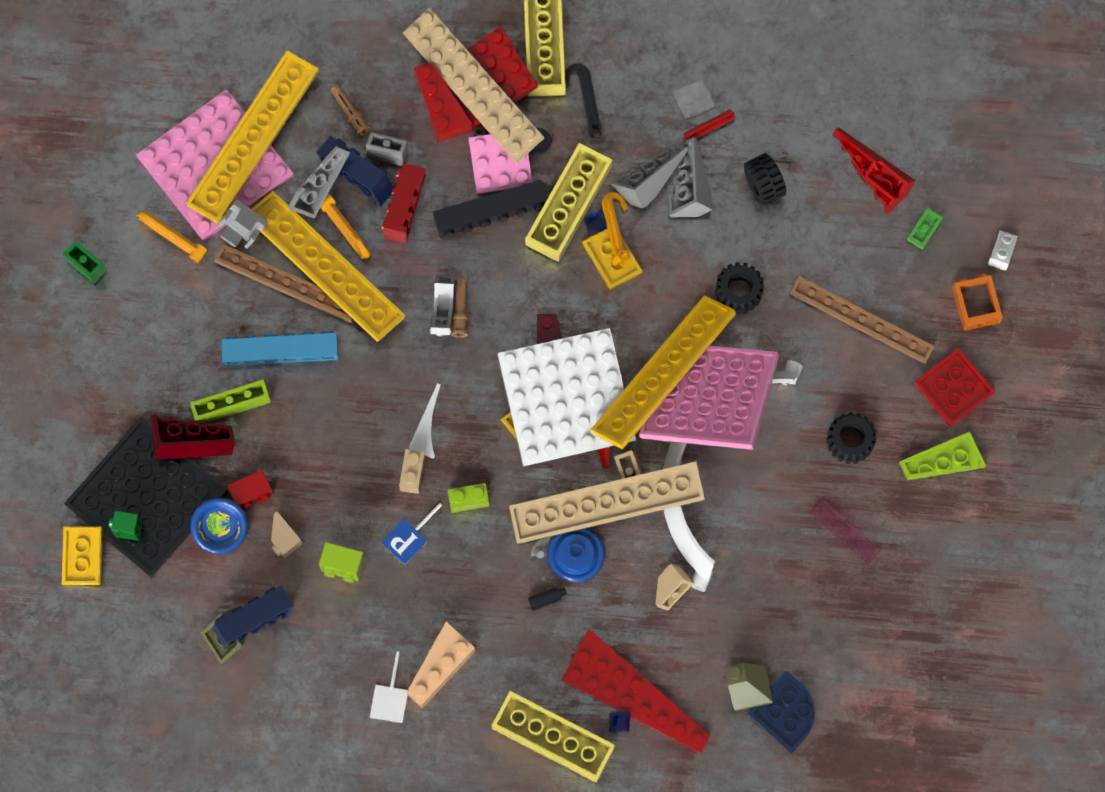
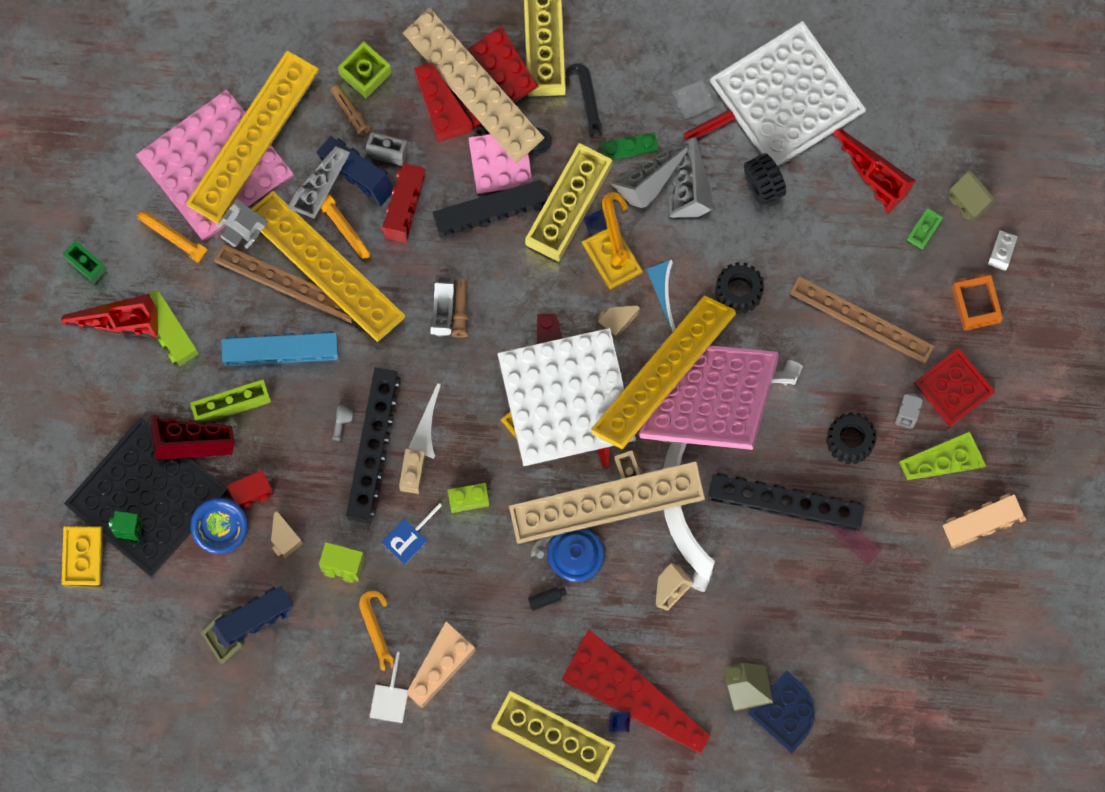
(131, 314): none -> red wedge
(171, 332): none -> lime brick
(343, 415): none -> light grey bar
(364, 70): none -> lime brick
(373, 626): none -> light orange piece
(380, 378): none -> black brick
(617, 319): none -> tan slope
(630, 146): none -> green plate
(660, 277): none -> dark azure sticker
(775, 506): none -> black brick
(787, 94): none -> white plate
(908, 410): none -> light grey brick
(971, 197): none -> olive slope
(984, 520): none -> light nougat wedge

